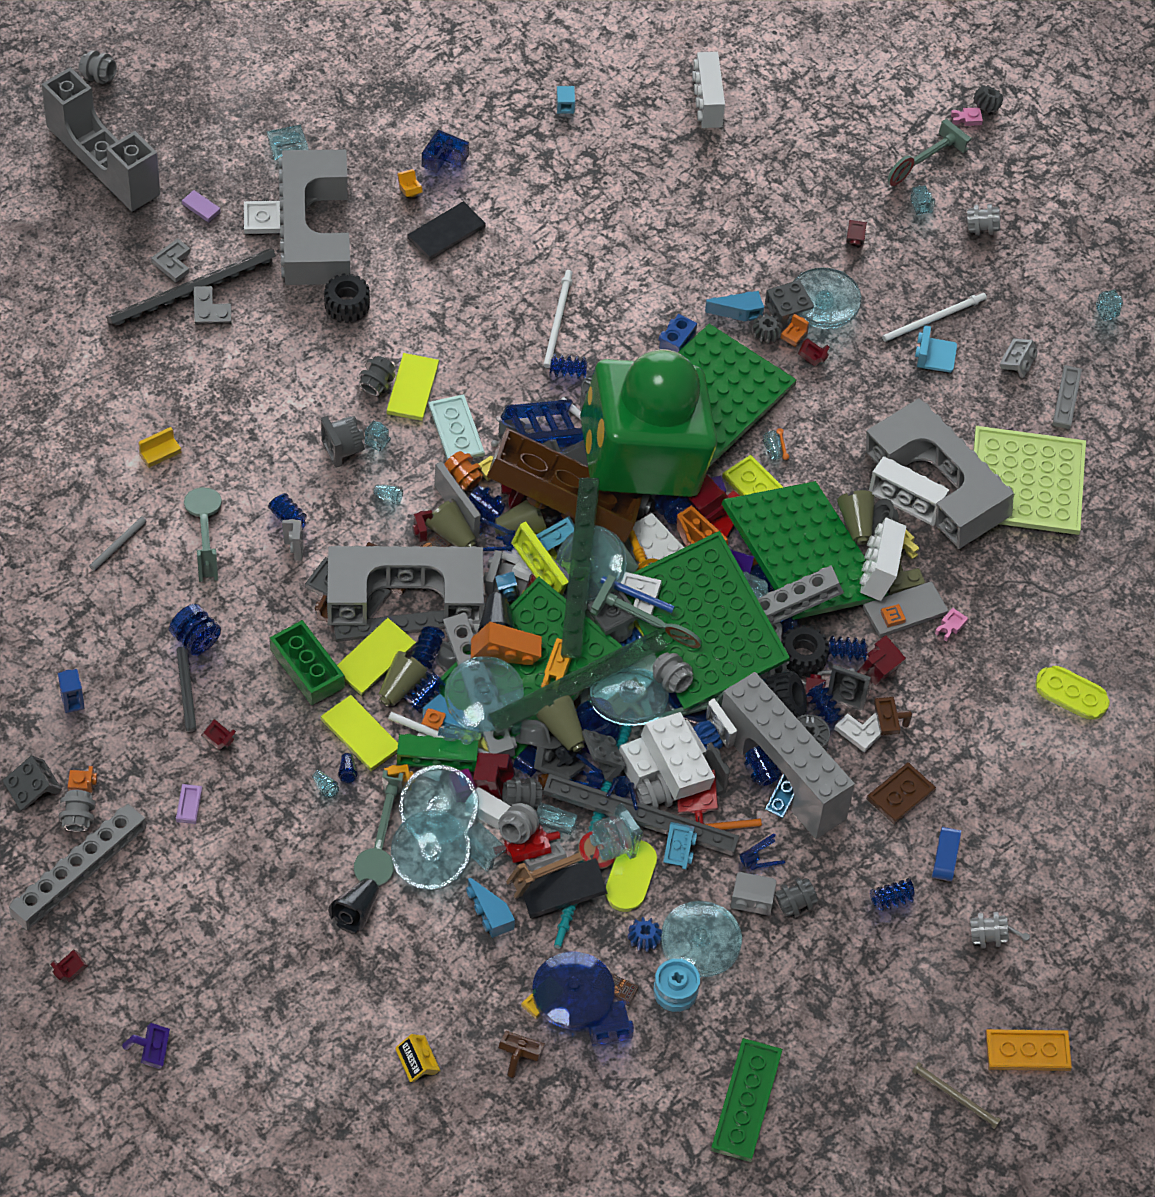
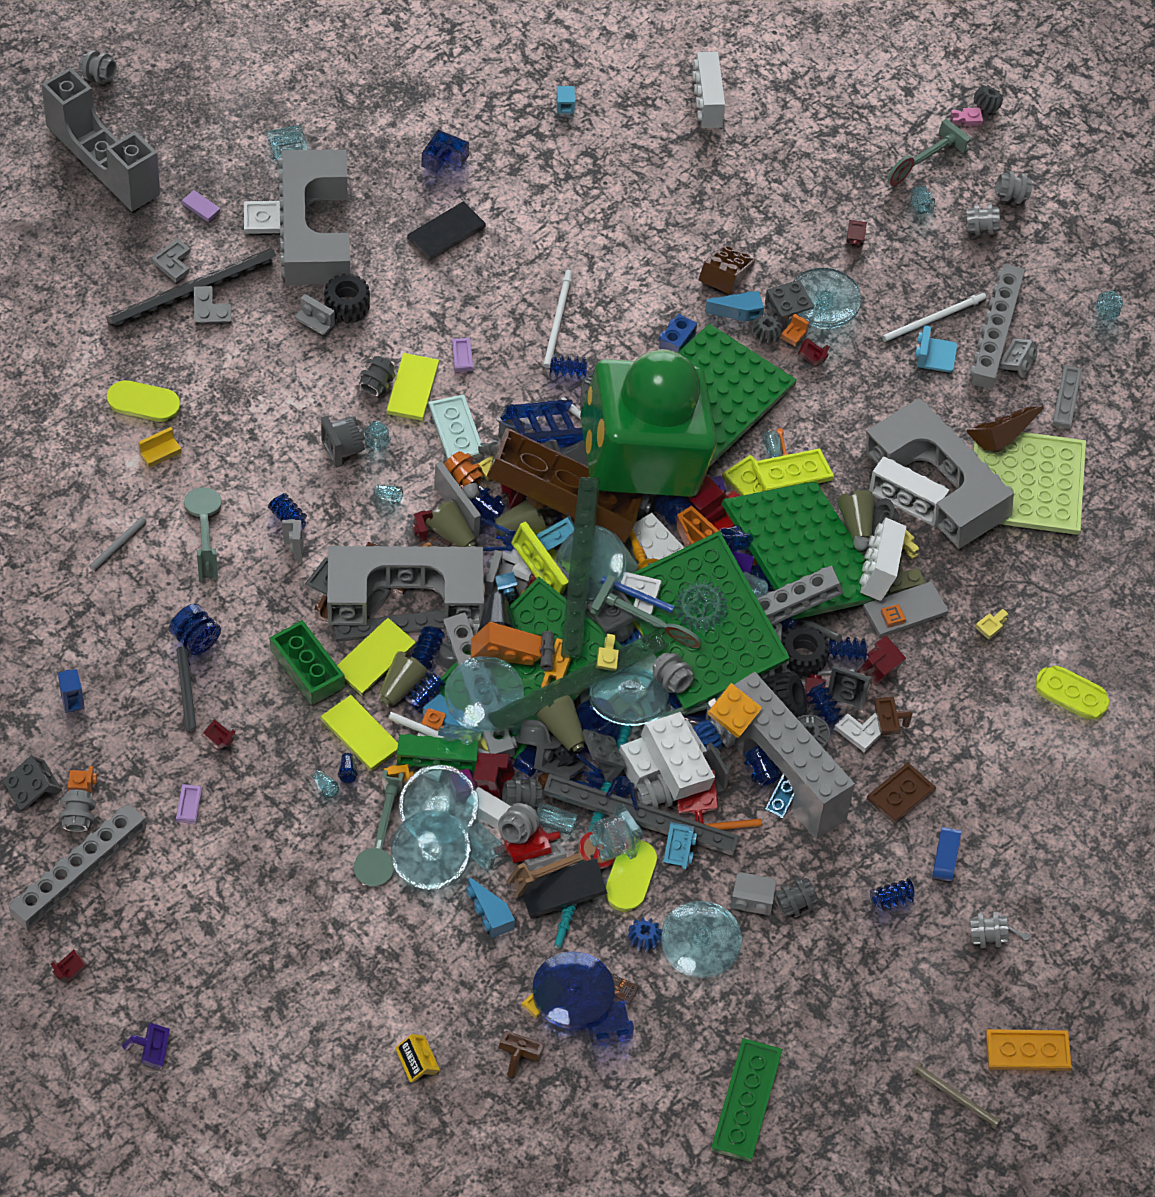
(143, 401): none -> neon yellow tile
(315, 315): none -> light grey bracket
(354, 906): black cone -> none
(408, 184): light orange bracket -> none
(462, 354): none -> lavender tile
(471, 490): none -> light grey hinge
(488, 448): none -> dark grey pin
(547, 651): none -> dark grey pin
(607, 656): none -> light yellow plate
(676, 985): medium azure wheel -> none
(698, 590): none -> clear light blue gear
(726, 269): none -> reddish brown slope
(734, 710): none -> light orange plate
(736, 538): none -> clear blue piece
(750, 857): clear blue plant -> none
(792, 470): none -> neon yellow tile
(828, 633): none -> dark grey bar
(860, 543): none -> light grey hinge
(952, 622): bright pink plate -> none
(990, 625): none -> light yellow plate
(997, 328): none -> light grey brick
(1004, 429): none -> reddish brown wedge
(1015, 187): none -> light grey piece

